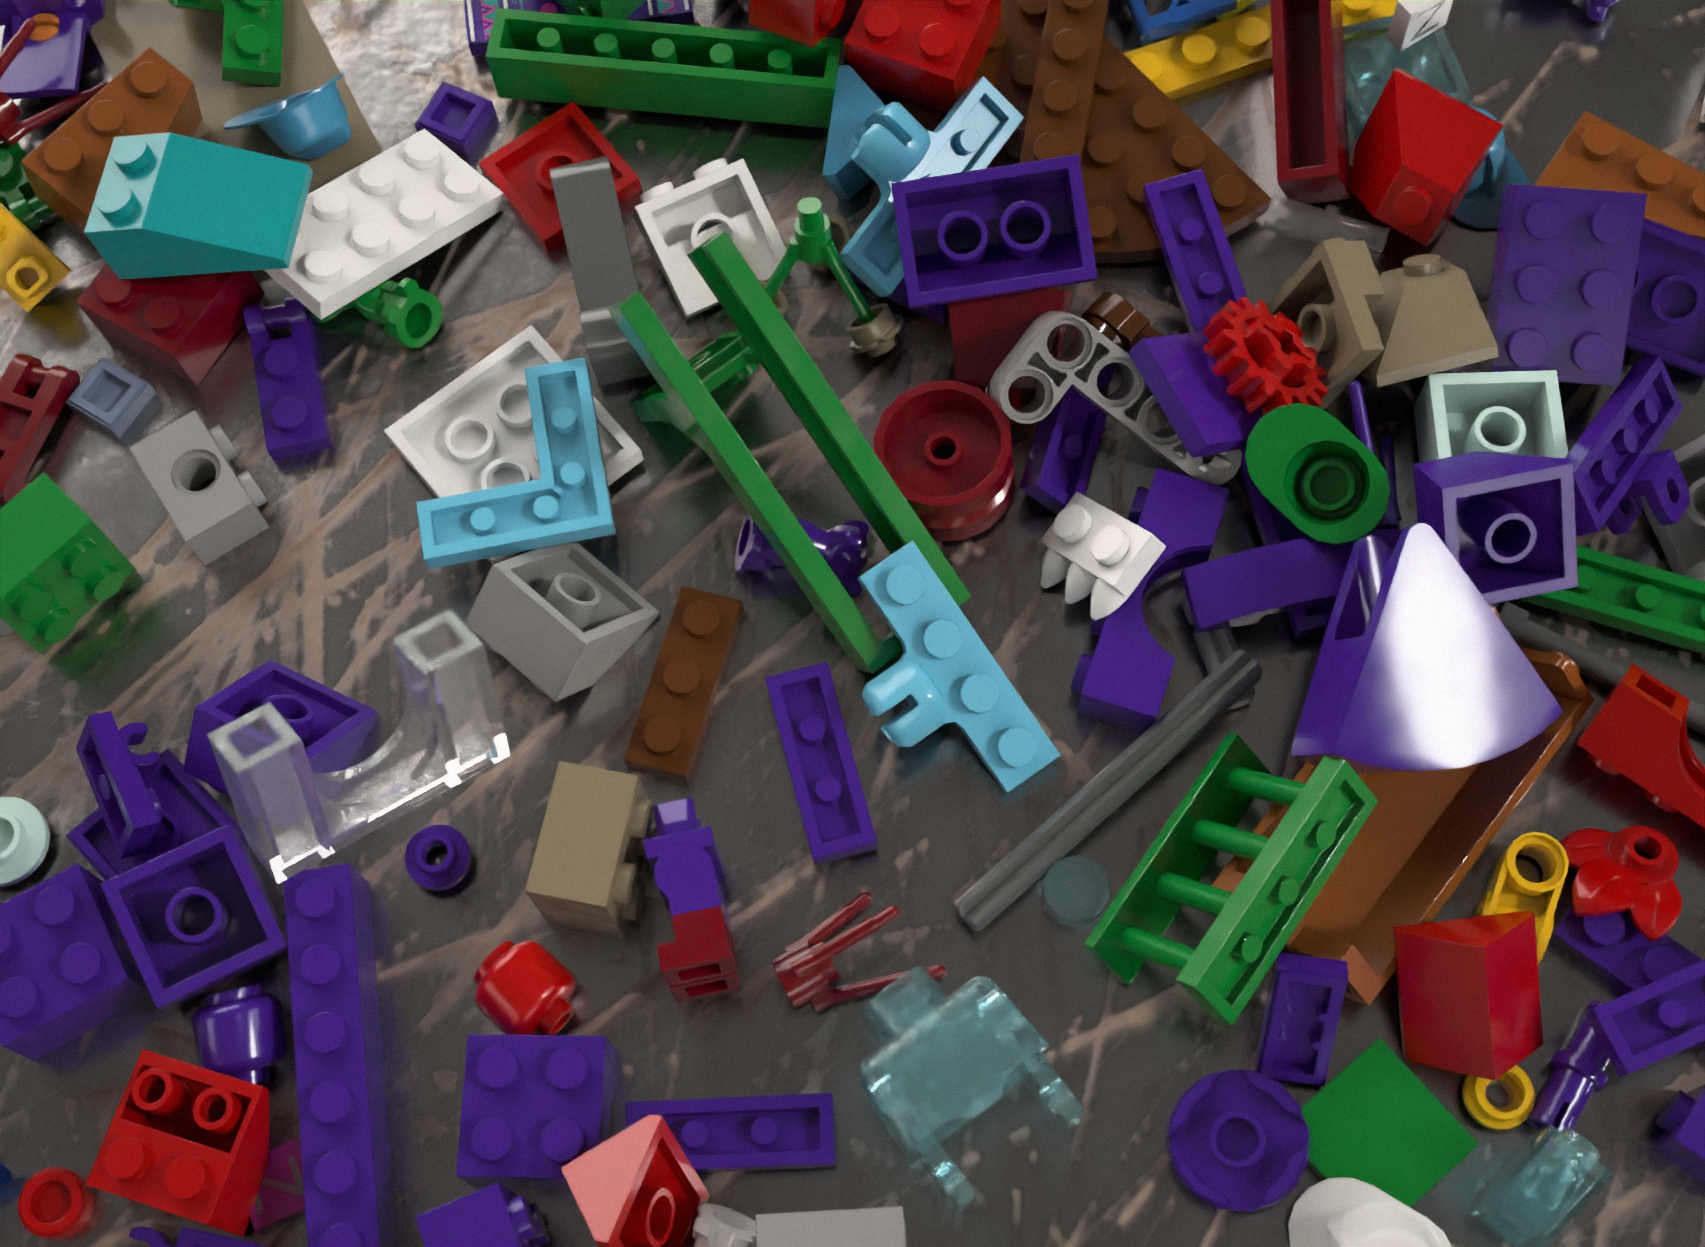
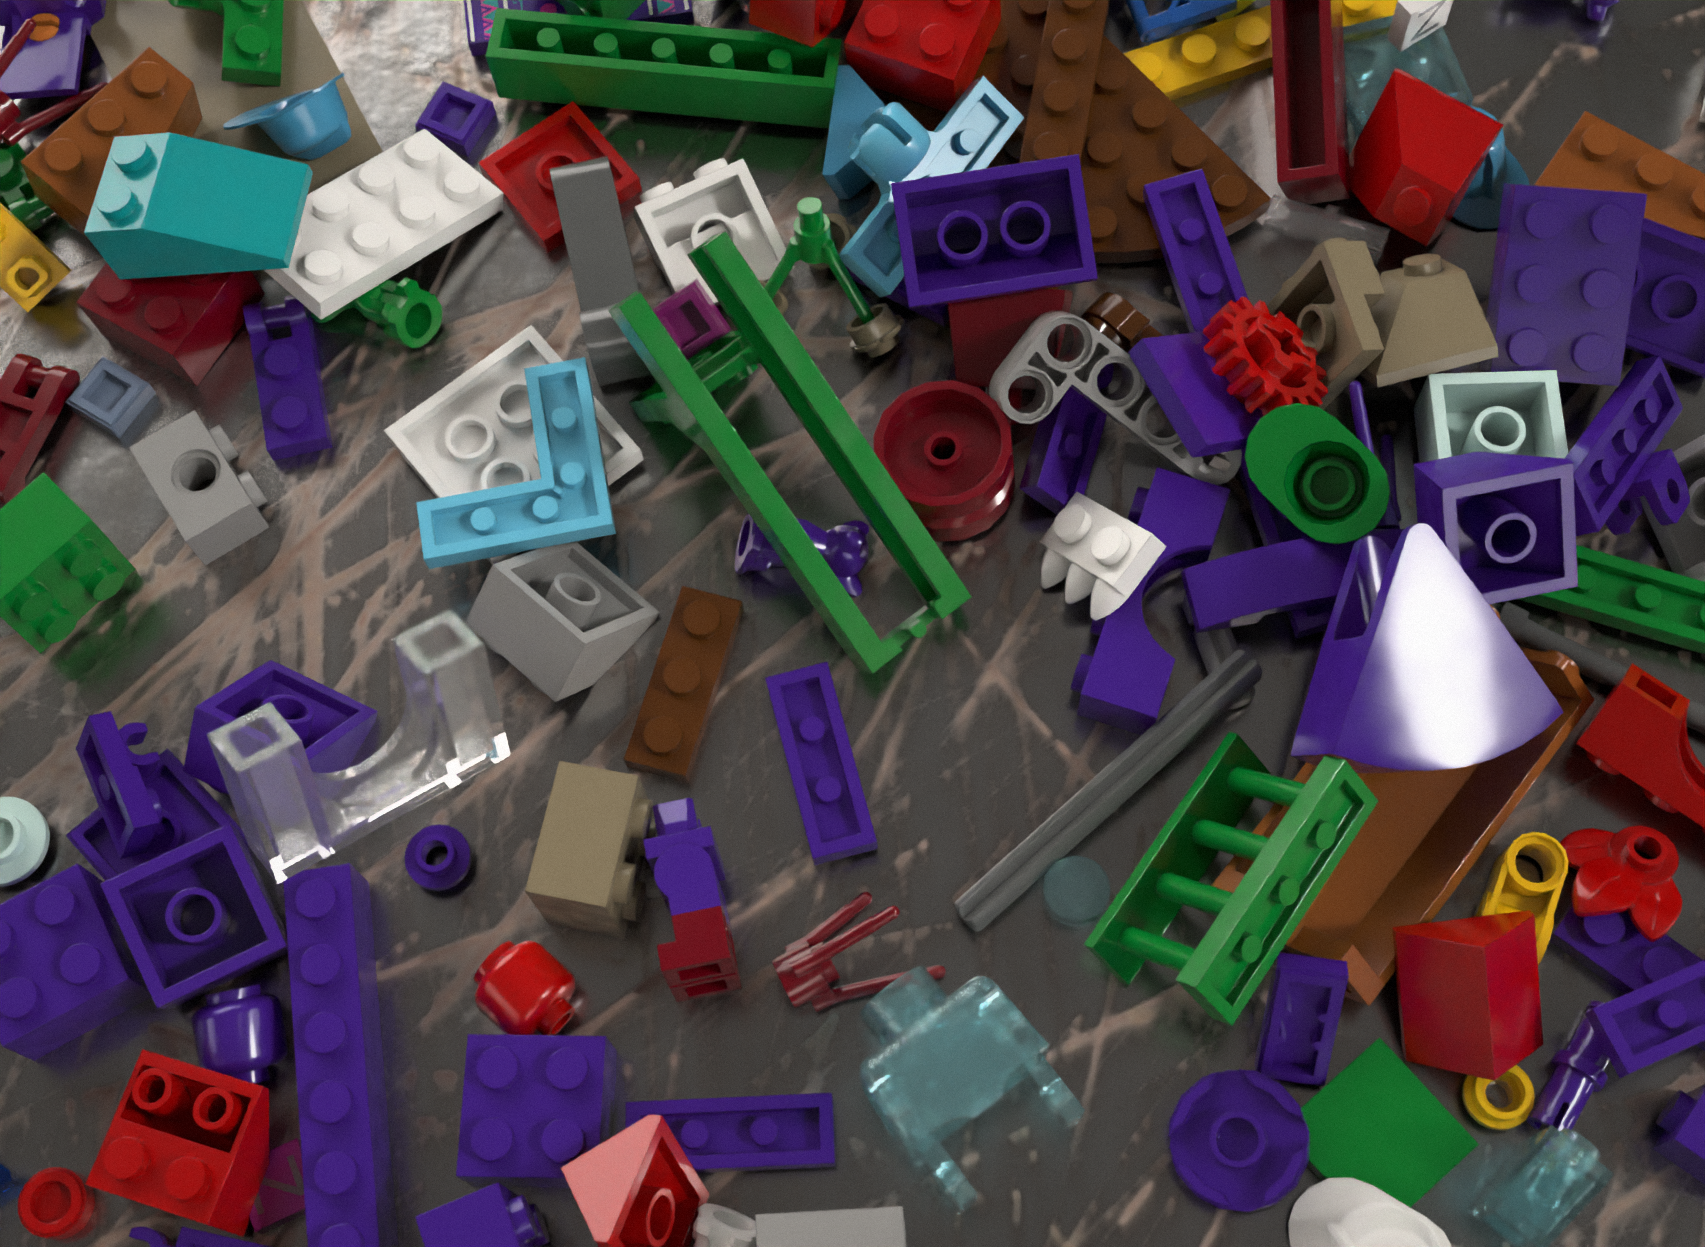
(691, 319): none -> magenta tile
(947, 674): medium azure plate -> none

